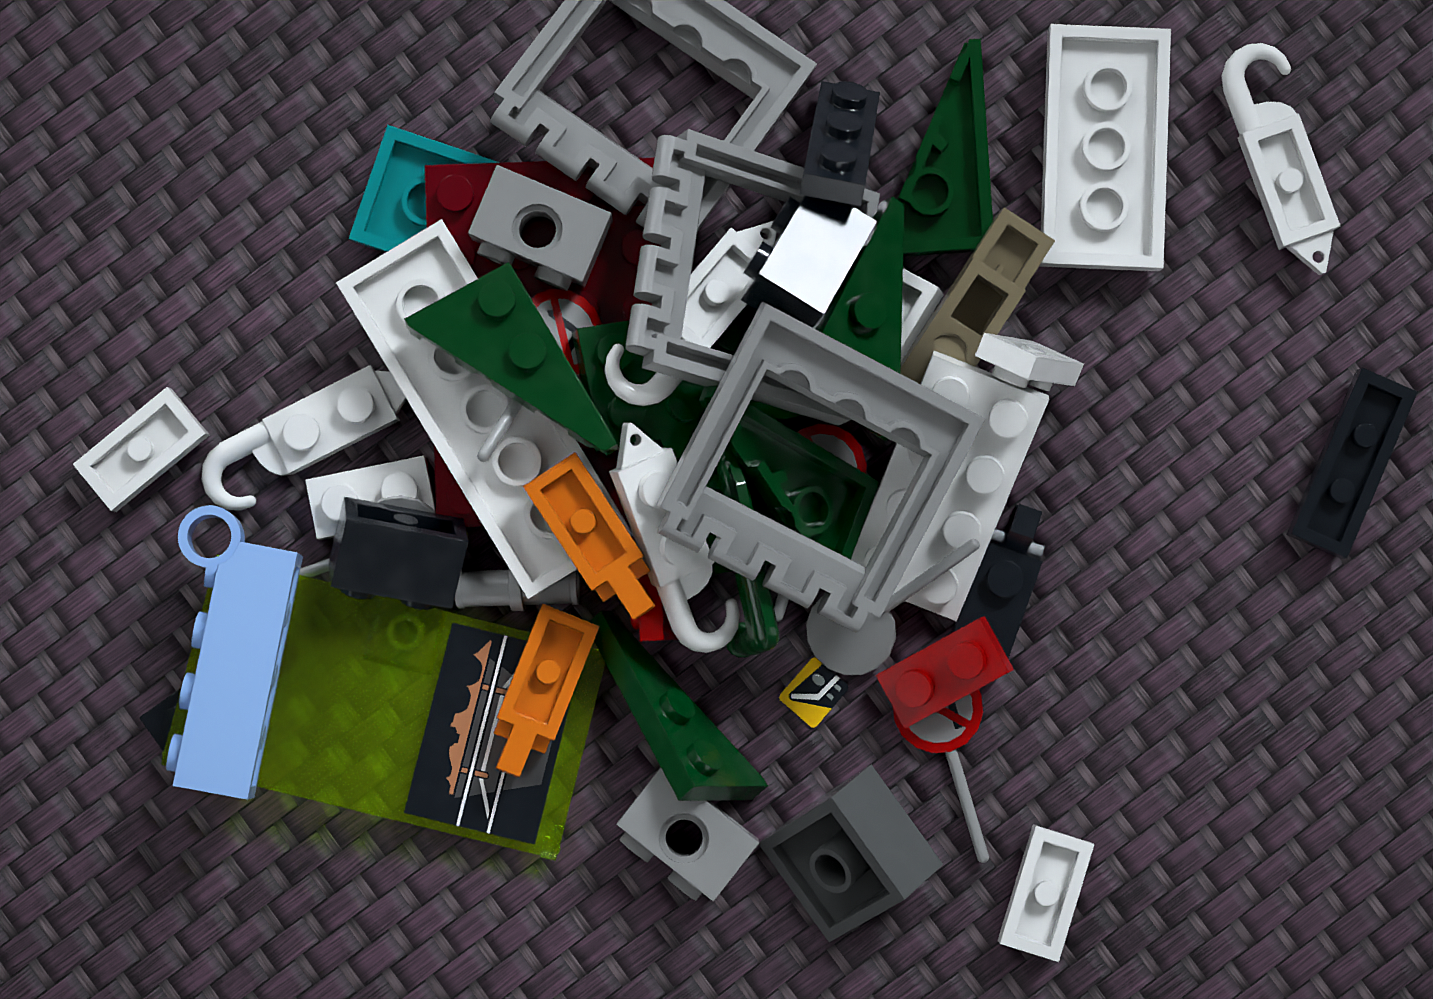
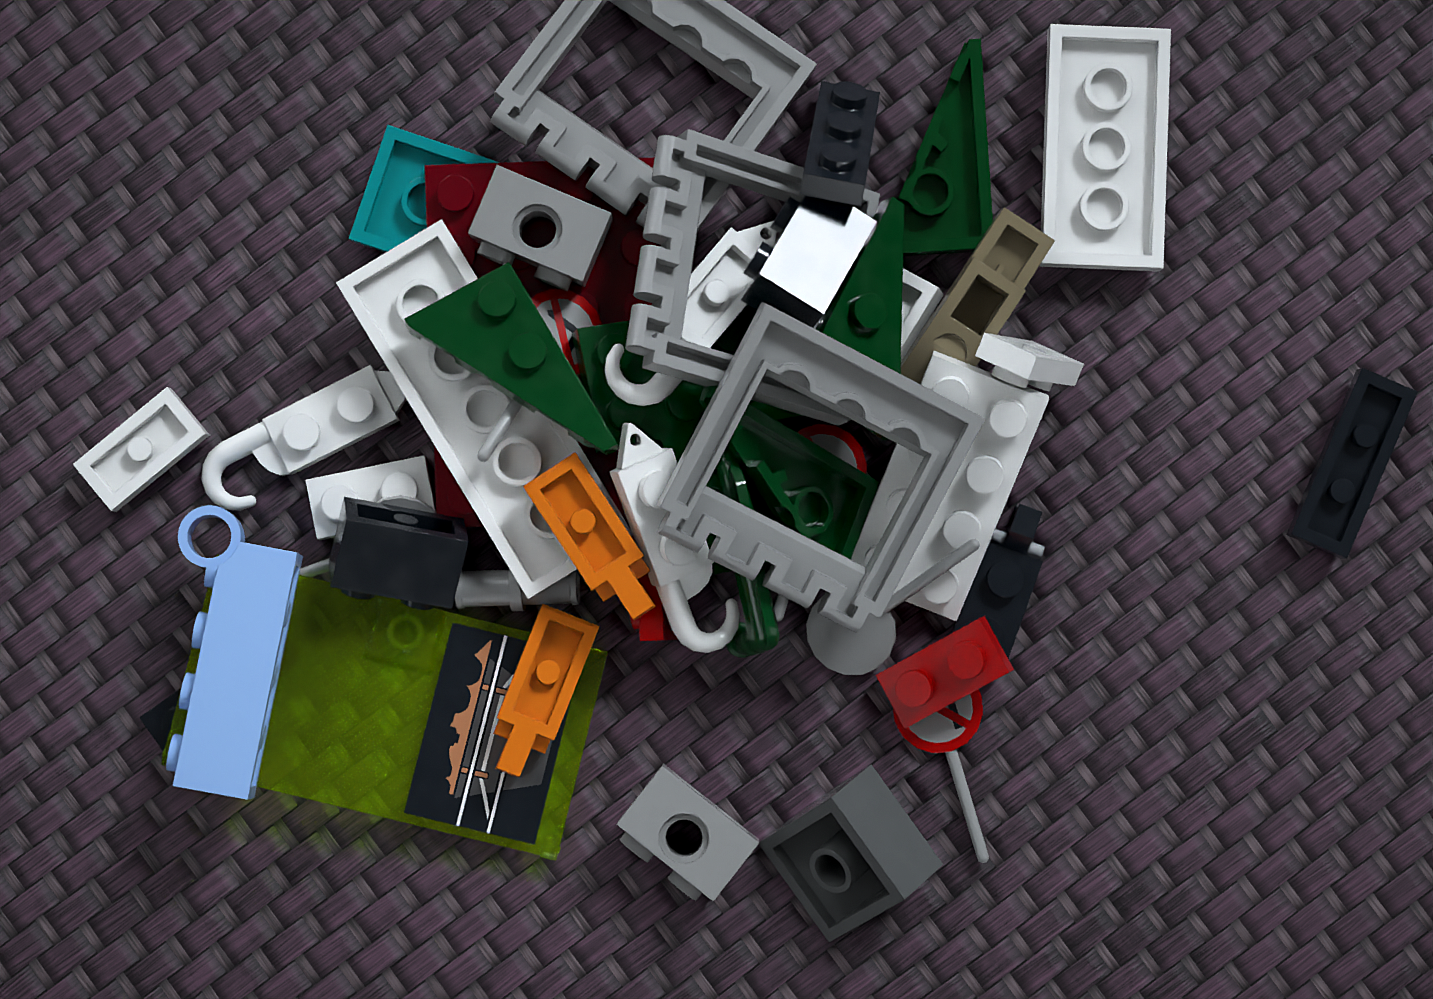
(684, 740): dark green wing -> none
(813, 692): sticker -> none
(1045, 893): white plate -> none
(1281, 162): white plate -> none

